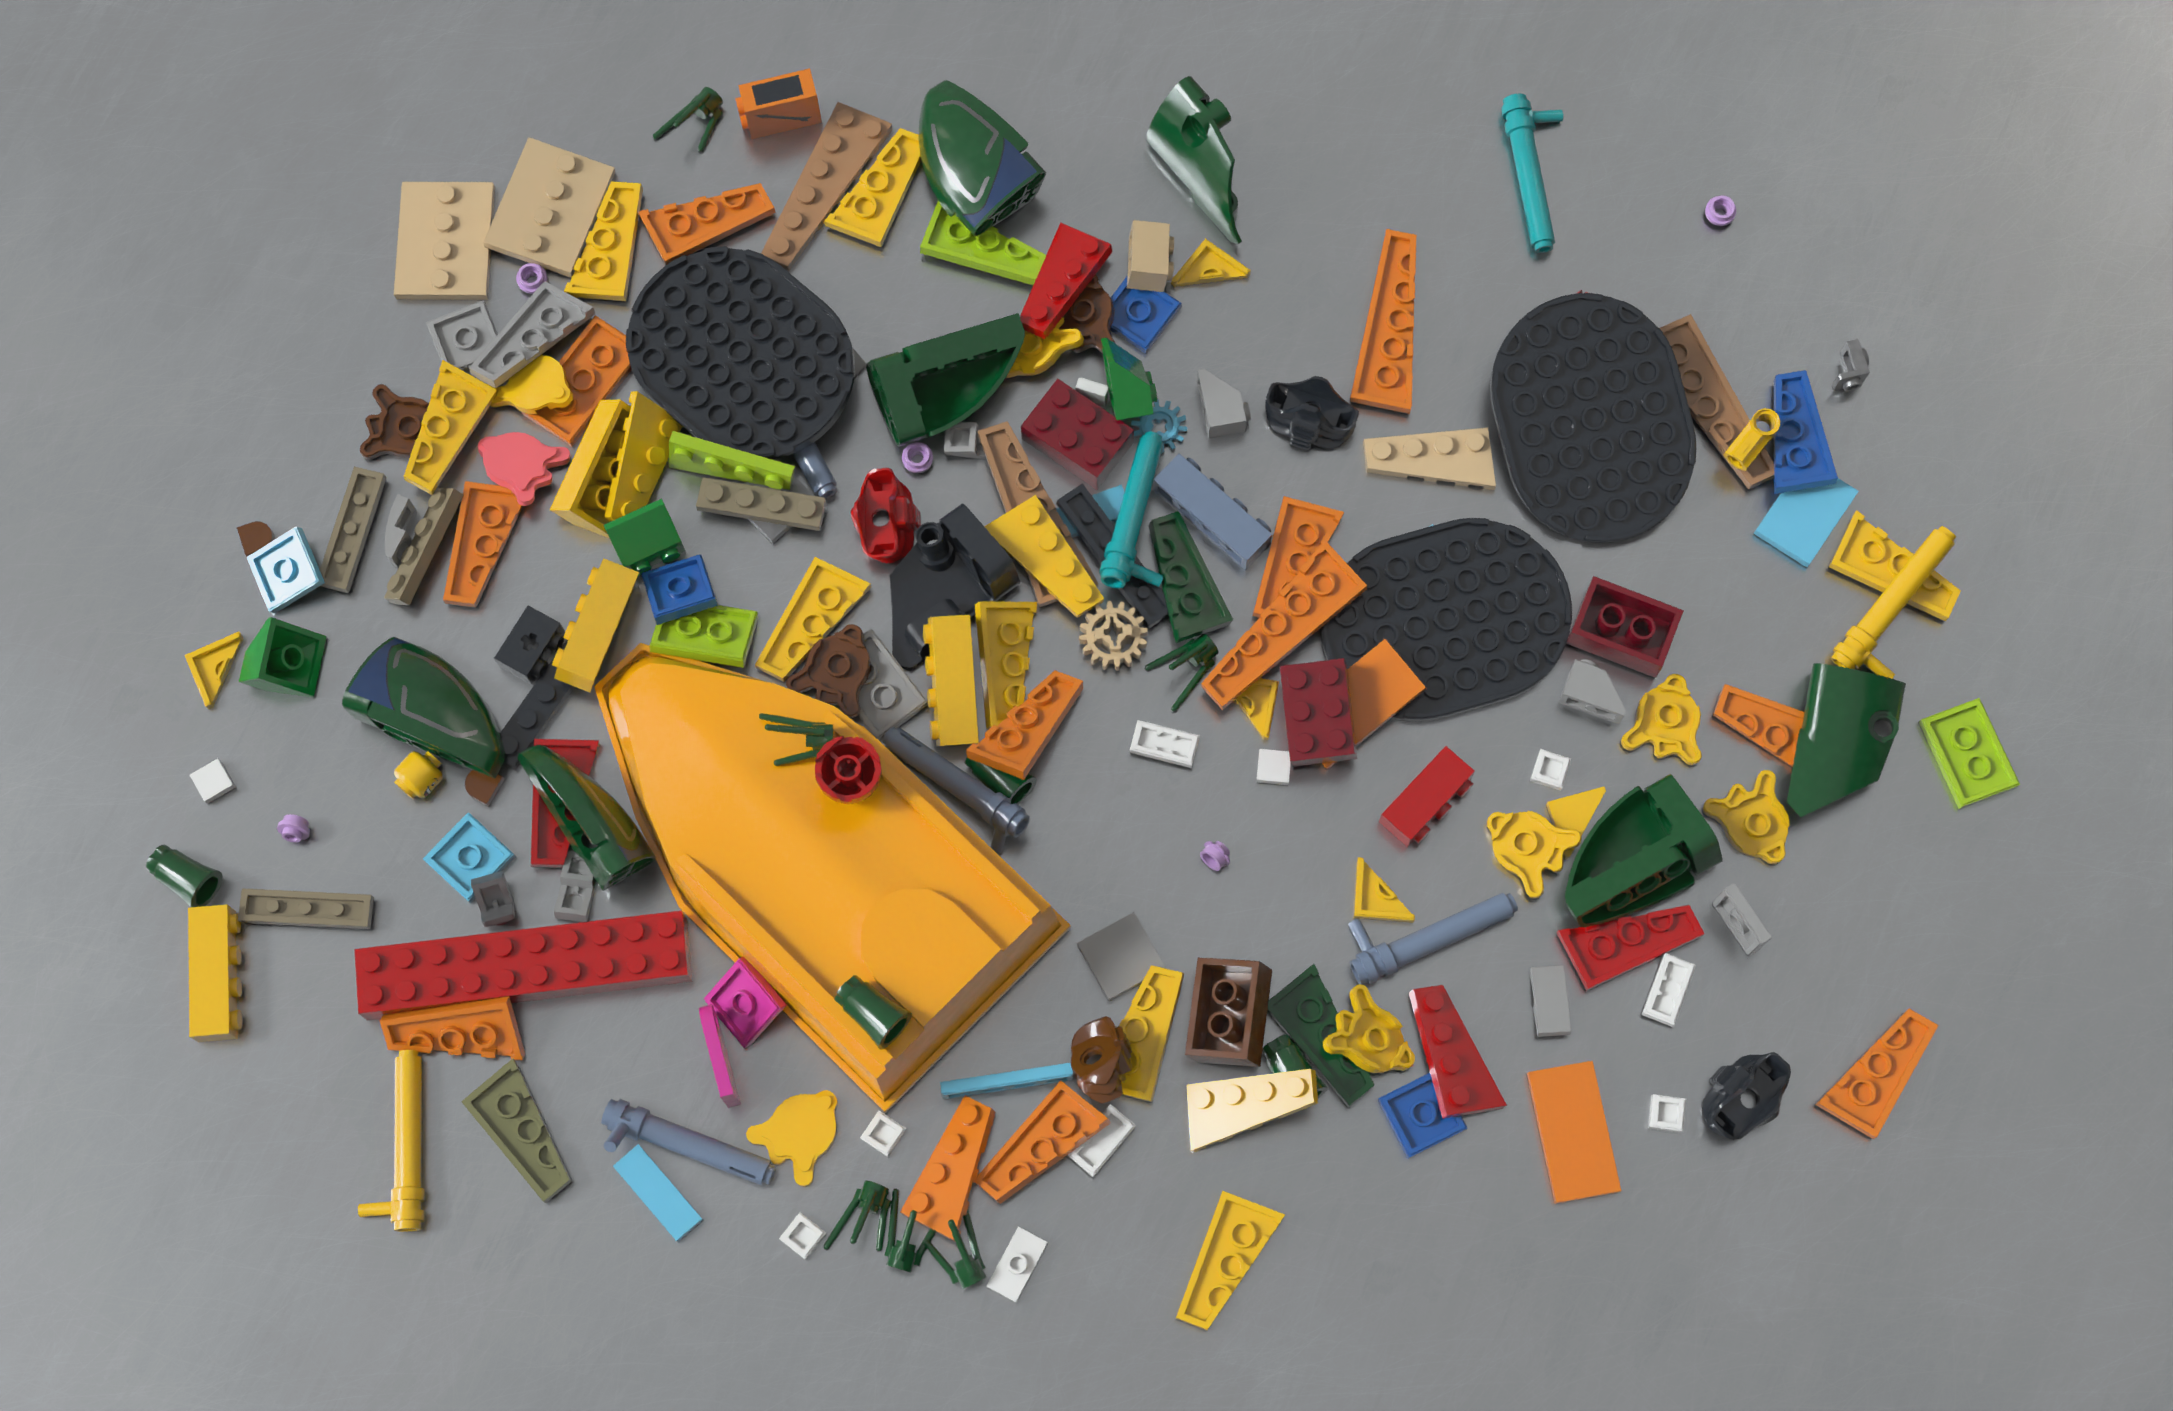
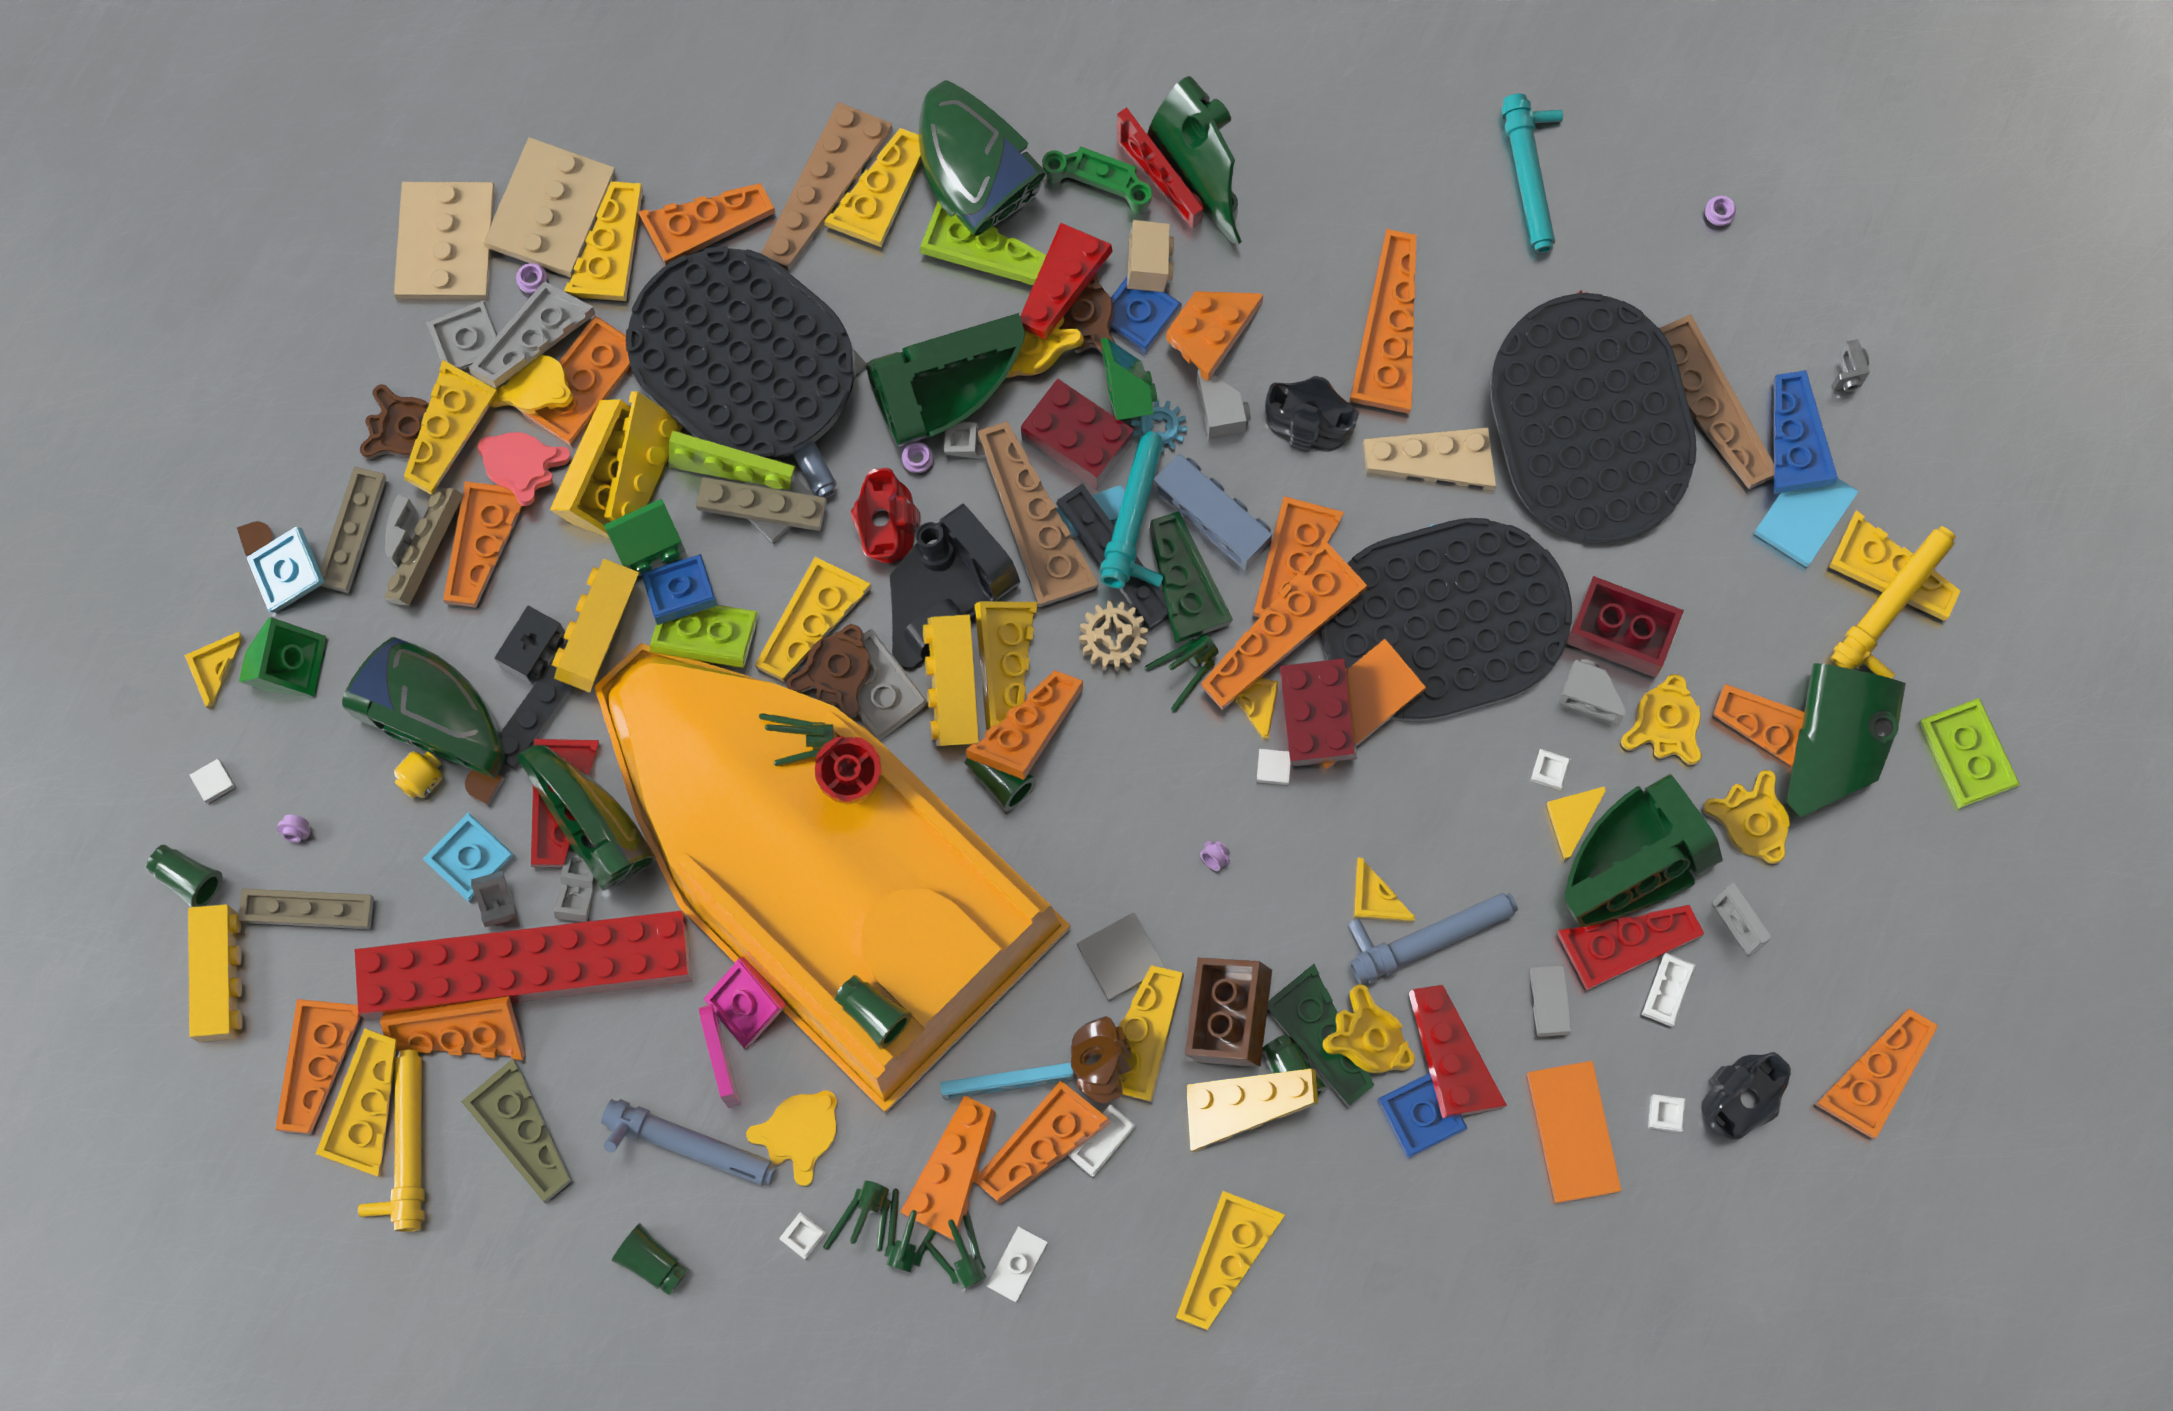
(314, 1056): none -> orange wing
(361, 1110): none -> yellow wing
(650, 1260): none -> dark green plant
(658, 1193): medium azure tile -> none
(703, 105): dark green plant -> none
(778, 104): orange brick -> none
(883, 1133): white tile -> none
(993, 807): sand blue cylinder -> none
(1039, 546): yellow wing -> none
(1093, 391): white tile -> none
(1099, 172): none -> green plate
(1157, 168): none -> red wing
(1164, 744): white plate -> none
(1209, 265): yellow tile -> none
(1211, 326): none -> orange wing
(1427, 797): red brick -> none
(1530, 844): yellow tile -> none
(1752, 439): yellow piece -> none

